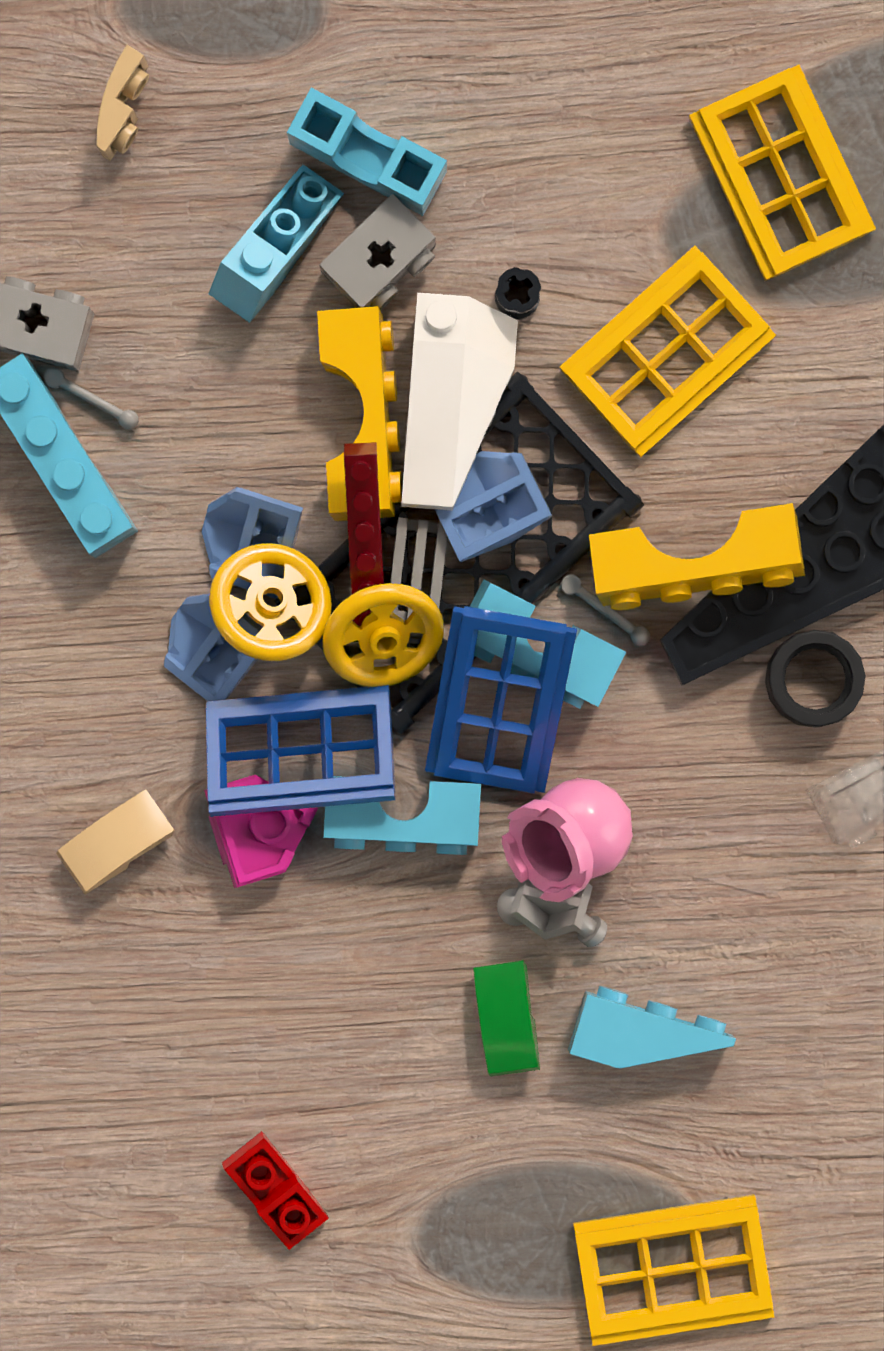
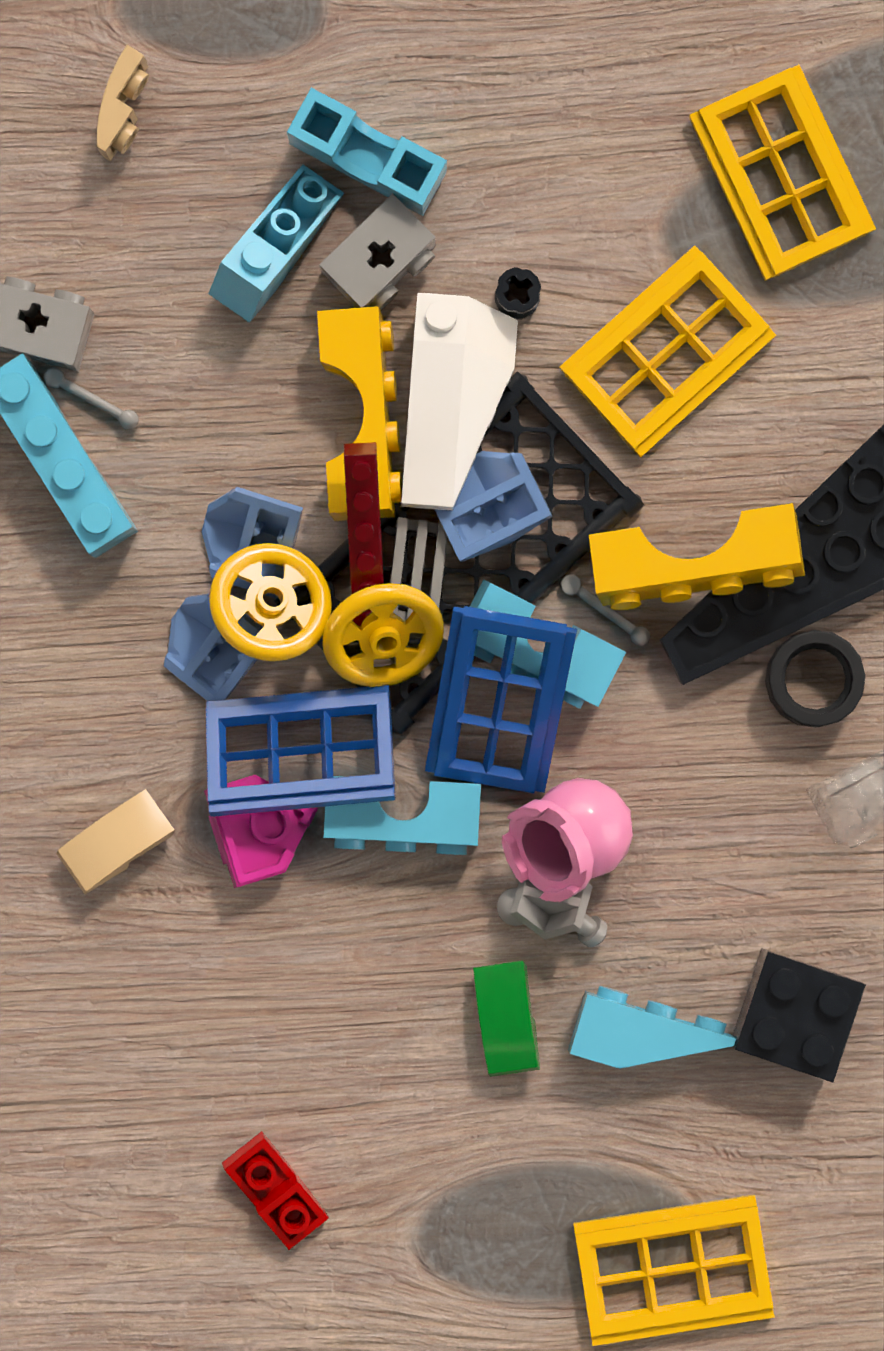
(797, 1015): none -> black brick

